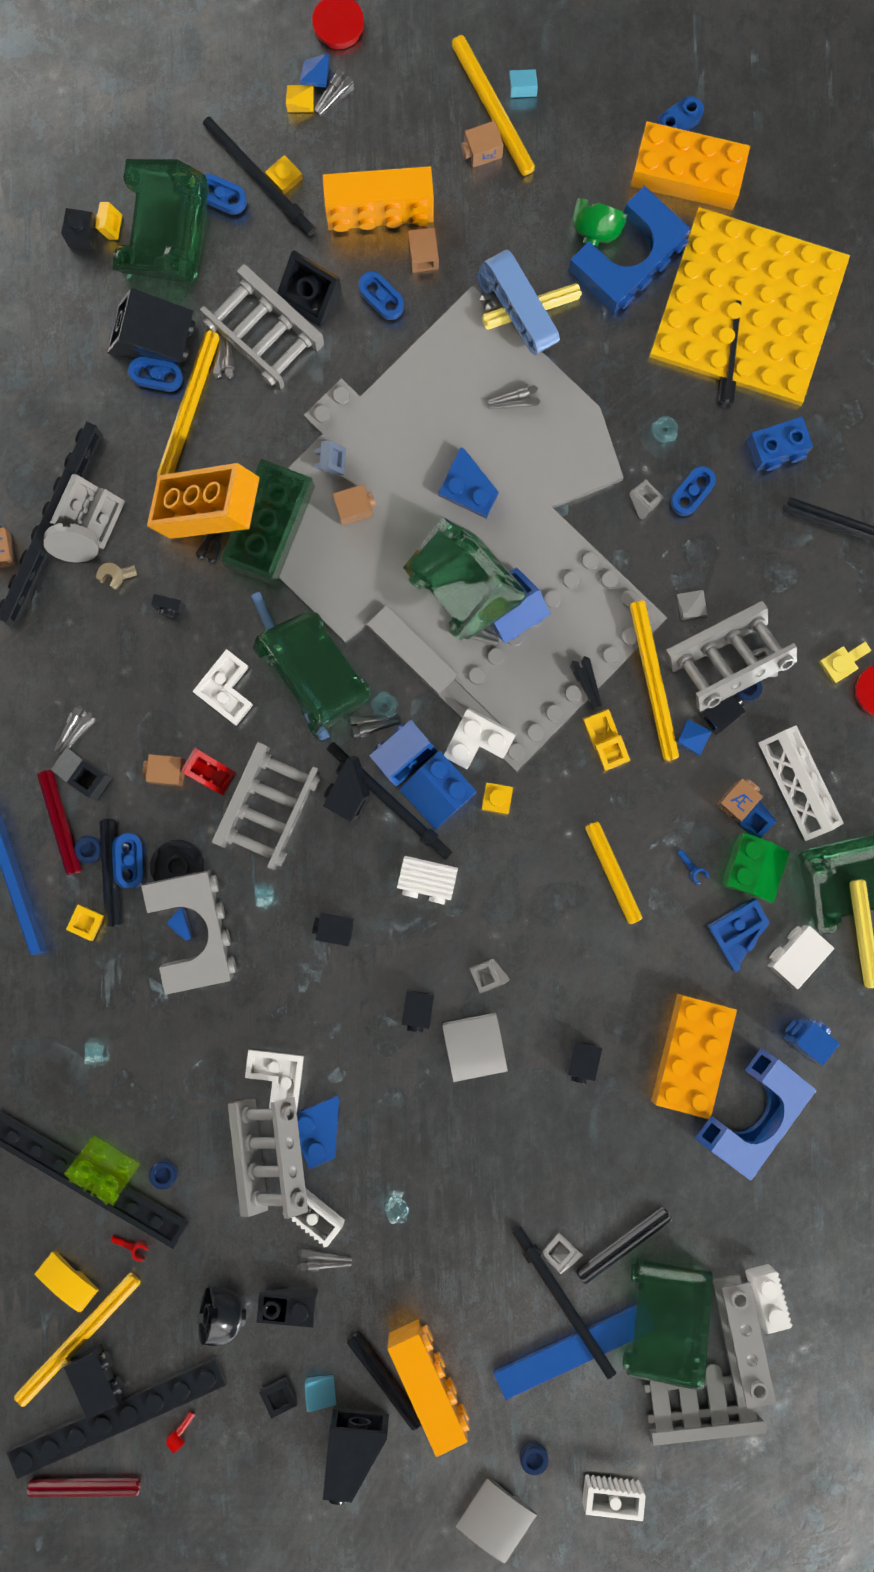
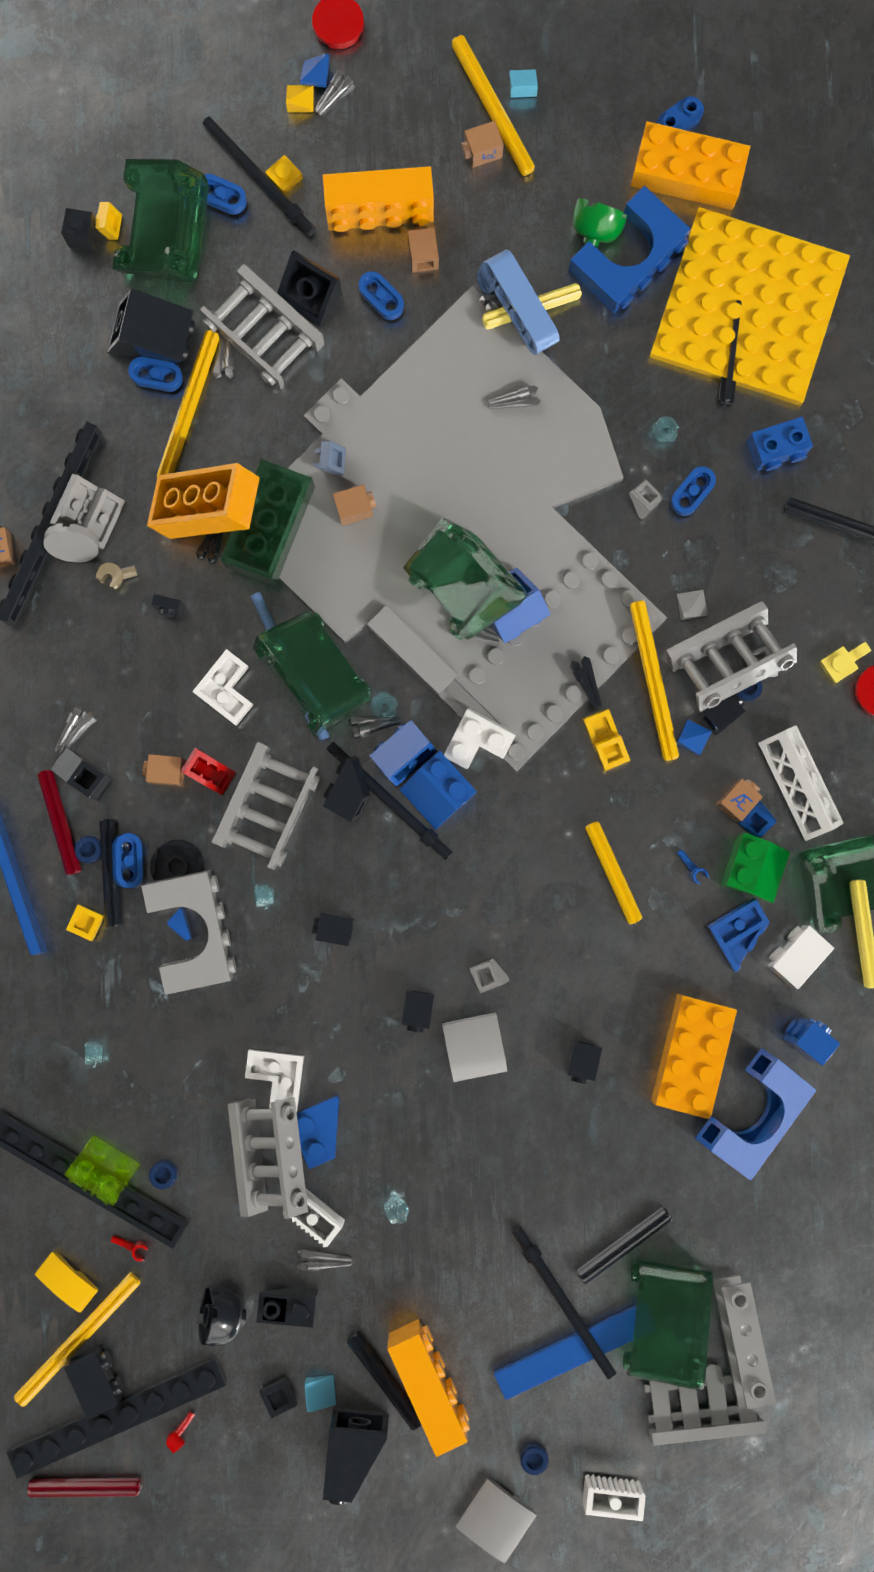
(427, 878): white brick -> none
(468, 486): blue wing -> none
(497, 798): yellow plate -> none
(561, 1253): light grey slope -> none
(769, 1299): white brick -> none

